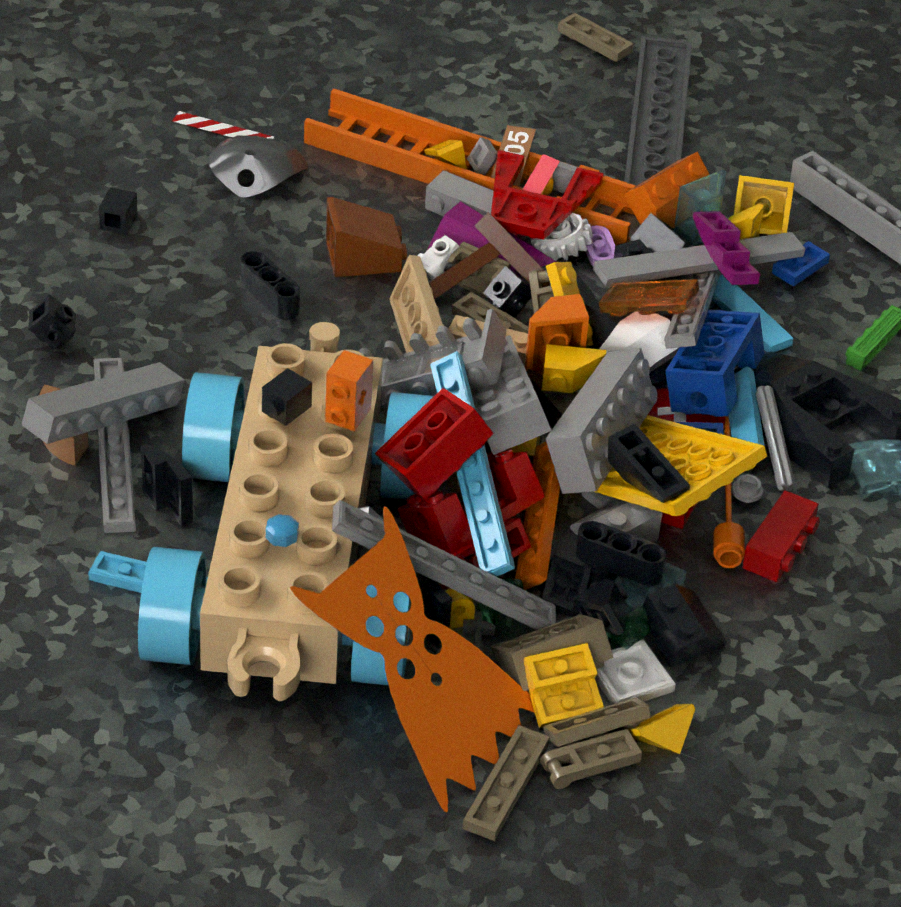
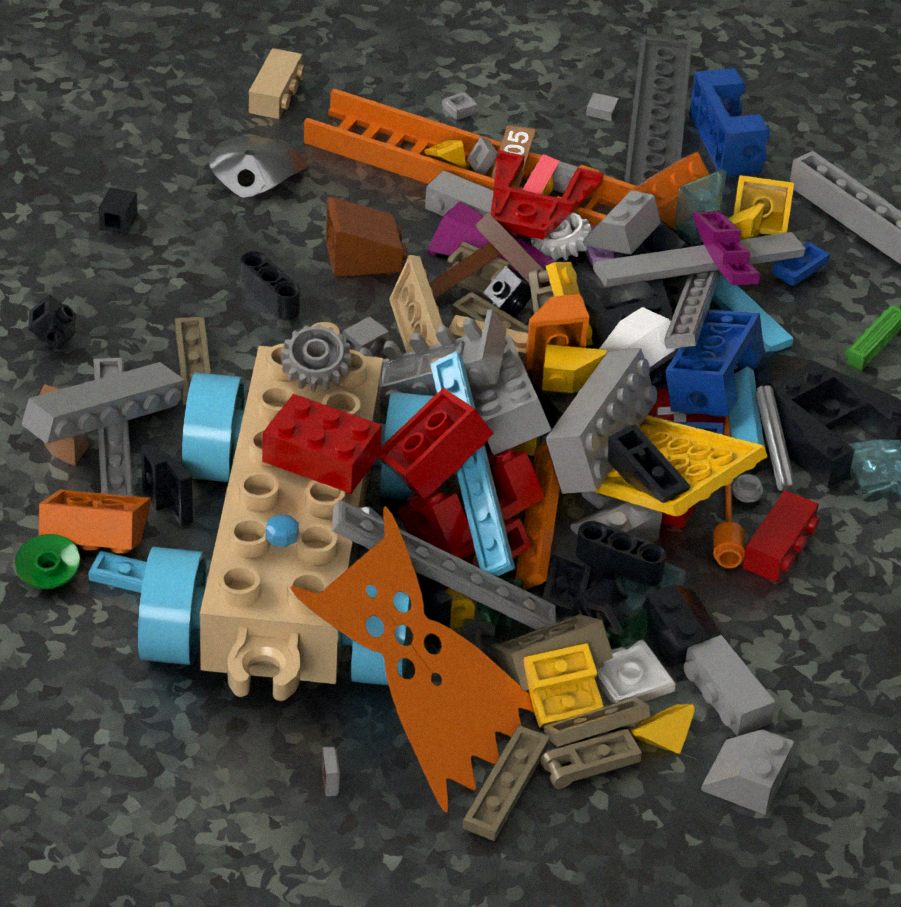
(45, 552): none -> green dish
(95, 519): none -> orange slope
(191, 349): none -> dark tan plate
(214, 126): sticker -> none
(276, 83): none -> tan brick
(286, 396): black brick -> none
(315, 357): none -> light grey gear
(321, 443): none -> red brick
(330, 771): none -> light grey tile
(349, 390): orange brick -> none
(367, 335): none -> light grey brick
(436, 257): white plate -> none
(460, 106): none -> light grey tile
(595, 37): dark tan plate -> none
(602, 106): none -> light grey tile
(626, 224): none -> light grey slope
(649, 297): clear orange plate -> none
(729, 686): none -> light grey brick
(730, 139): none -> blue plate
(750, 769): none -> light grey slope

